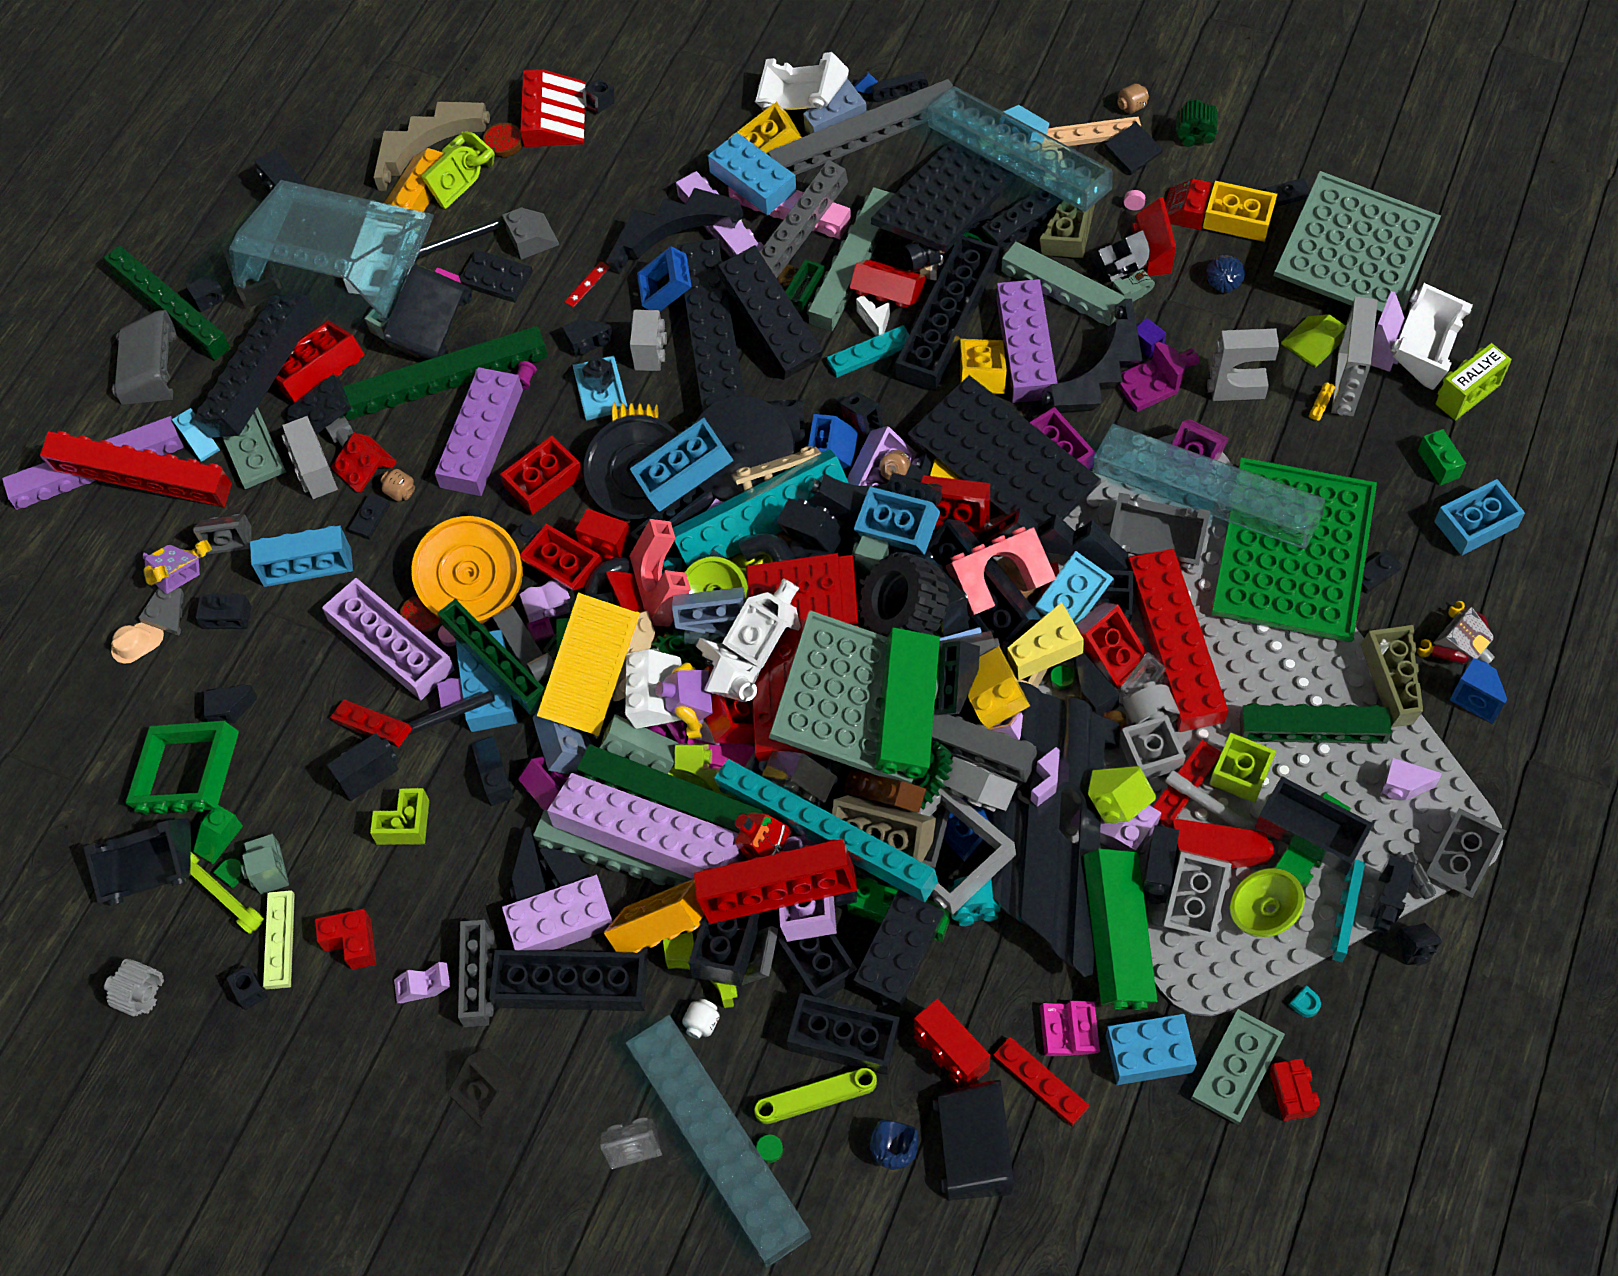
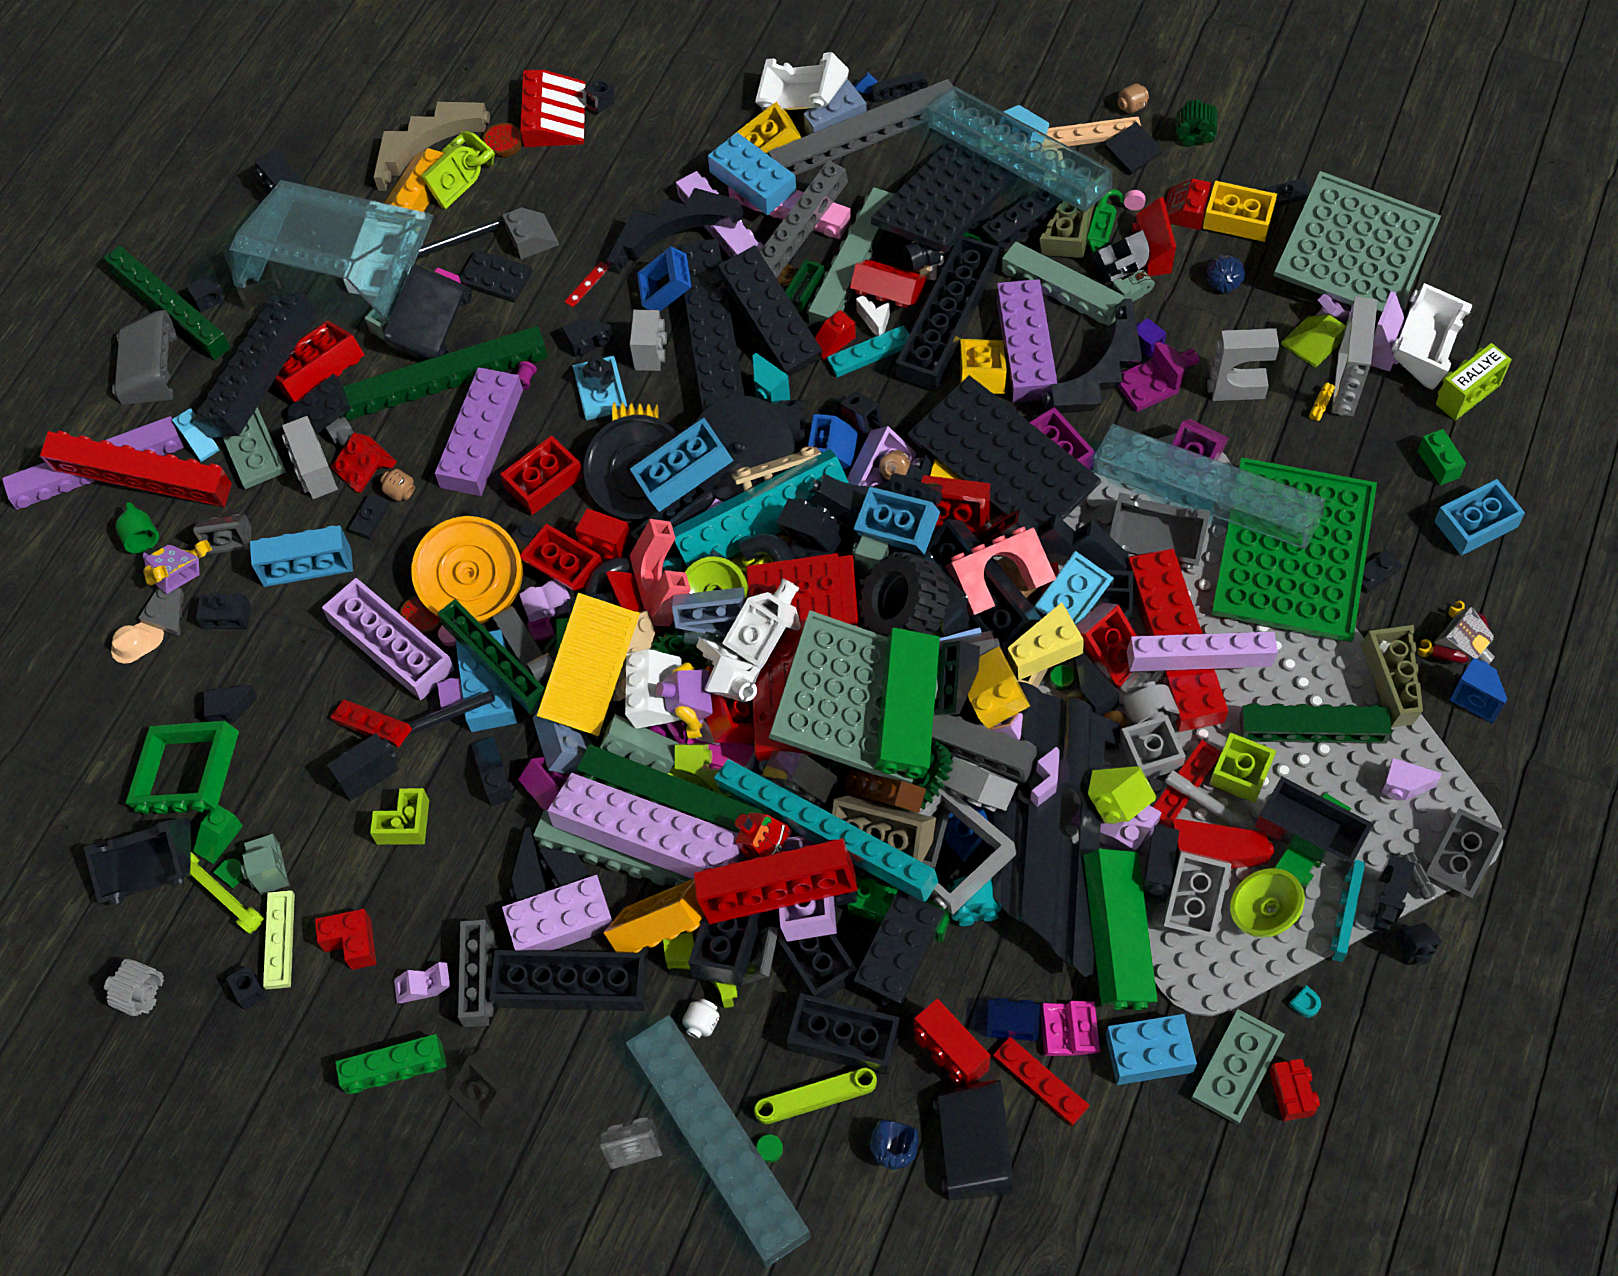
(133, 529): none -> green piece
(391, 1064): none -> green brick
(769, 381): none -> teal slope
(835, 334): none -> red slope
(1013, 1019): none -> clear blue brick
(1103, 222): none -> green plate
(1202, 651): none -> lavender brick
(1334, 308): none -> lavender slope

